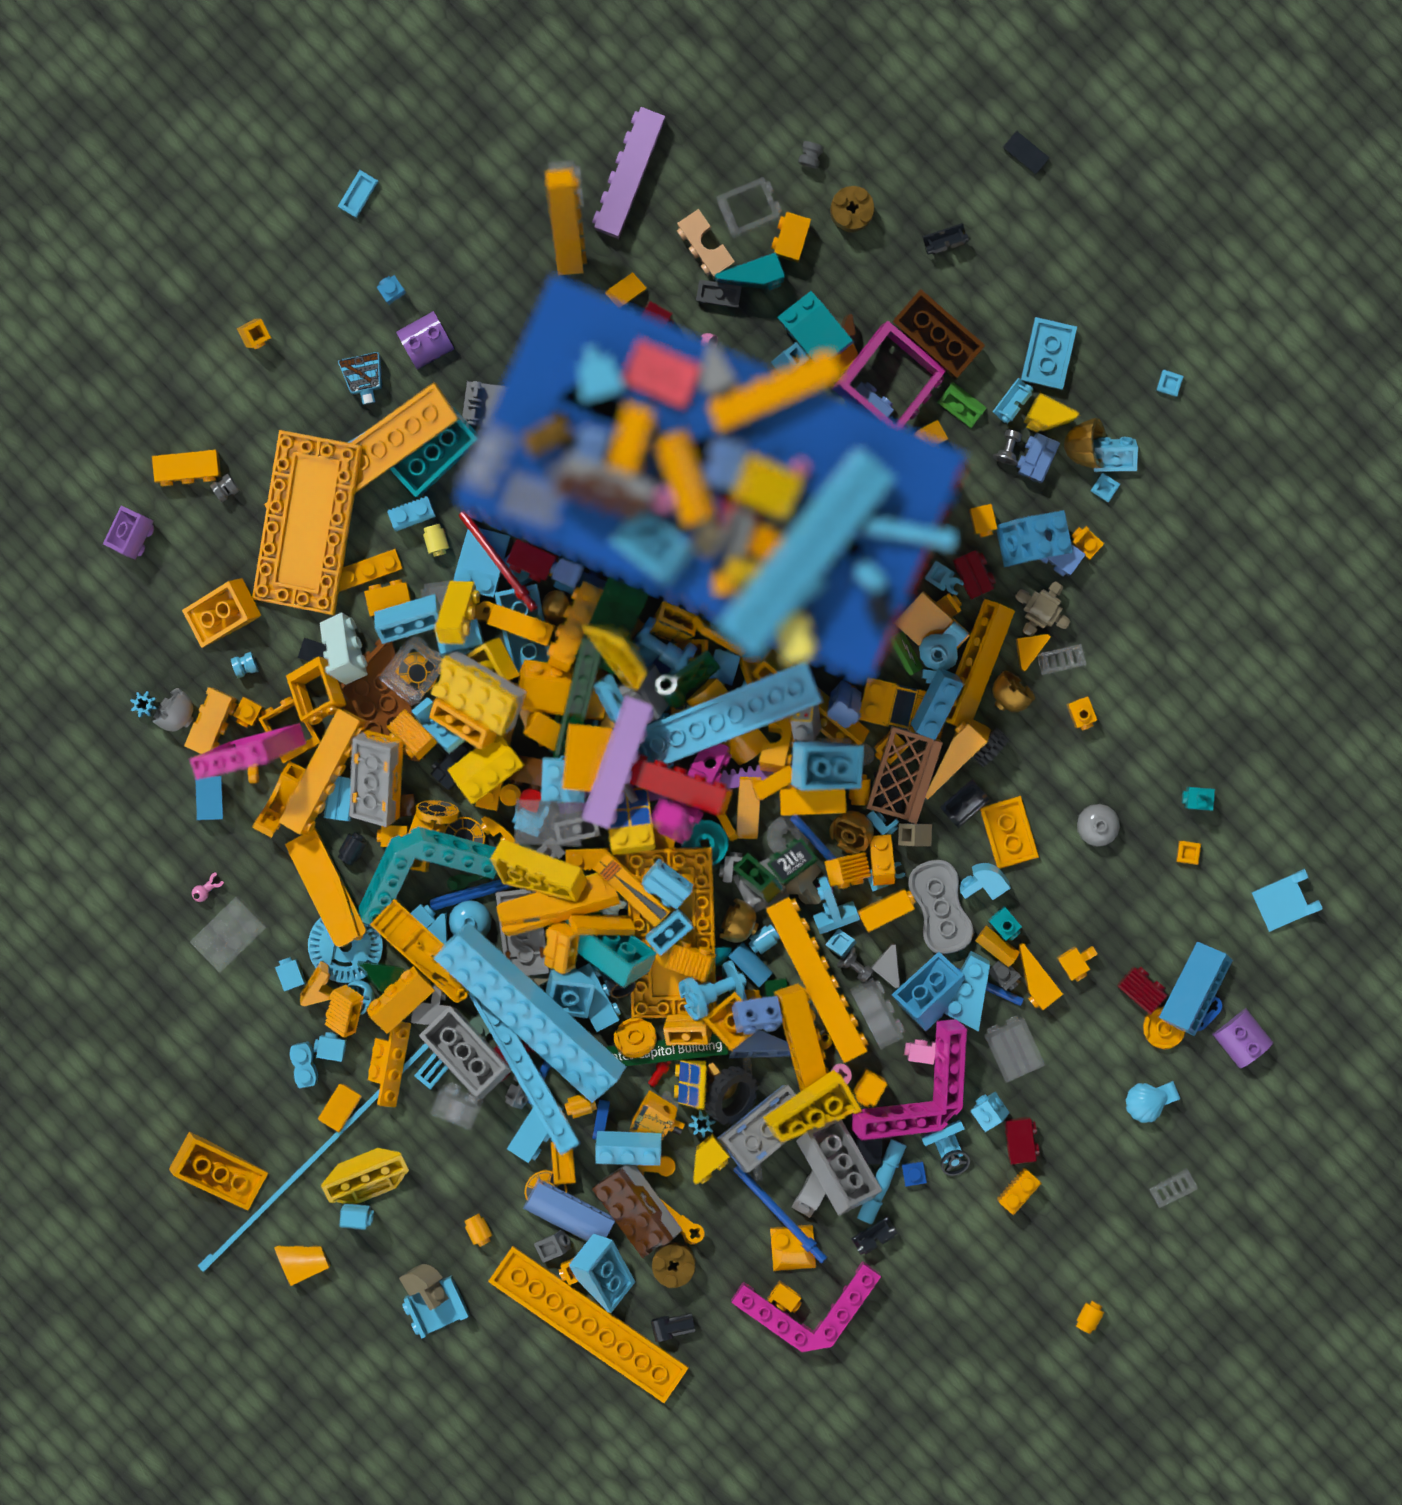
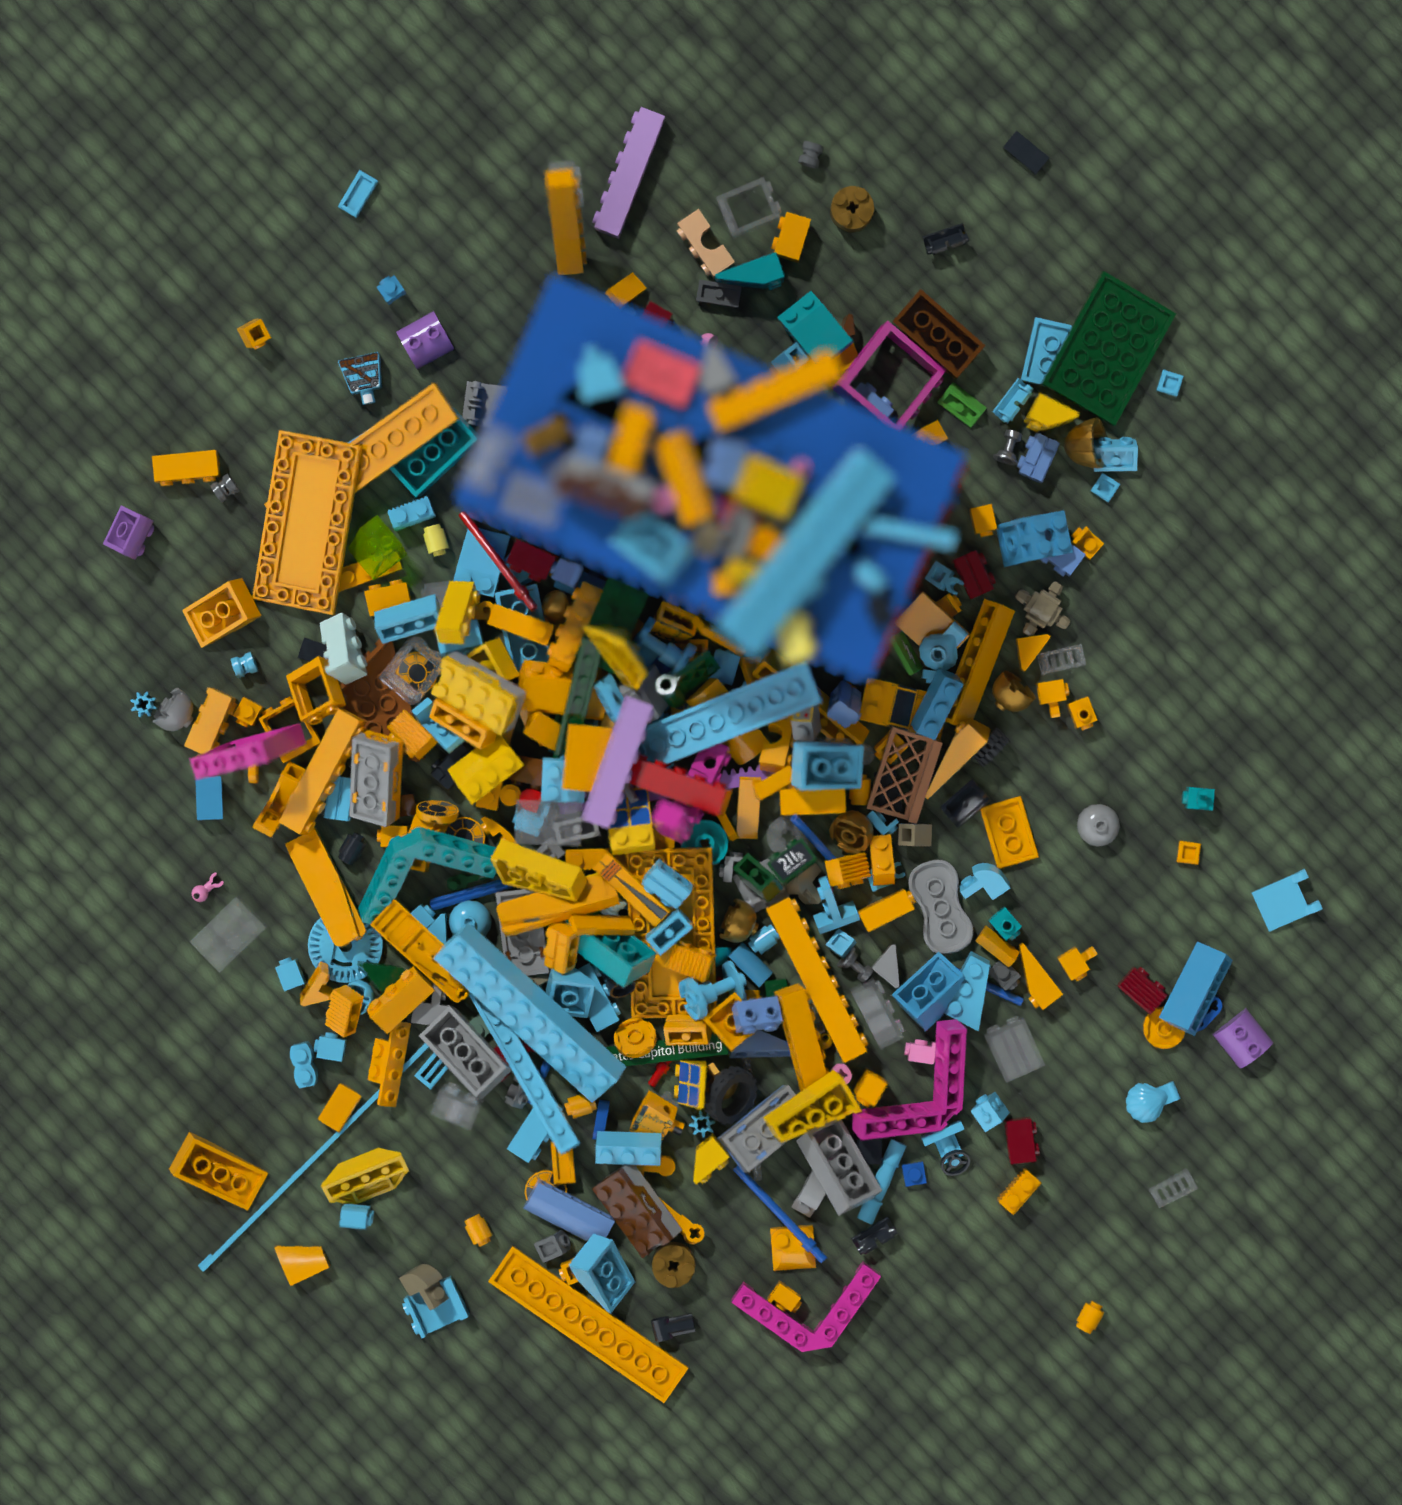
(376, 548): none -> clear neon green slope
(1052, 693): none -> light orange brick
(1108, 348): none -> dark green plate

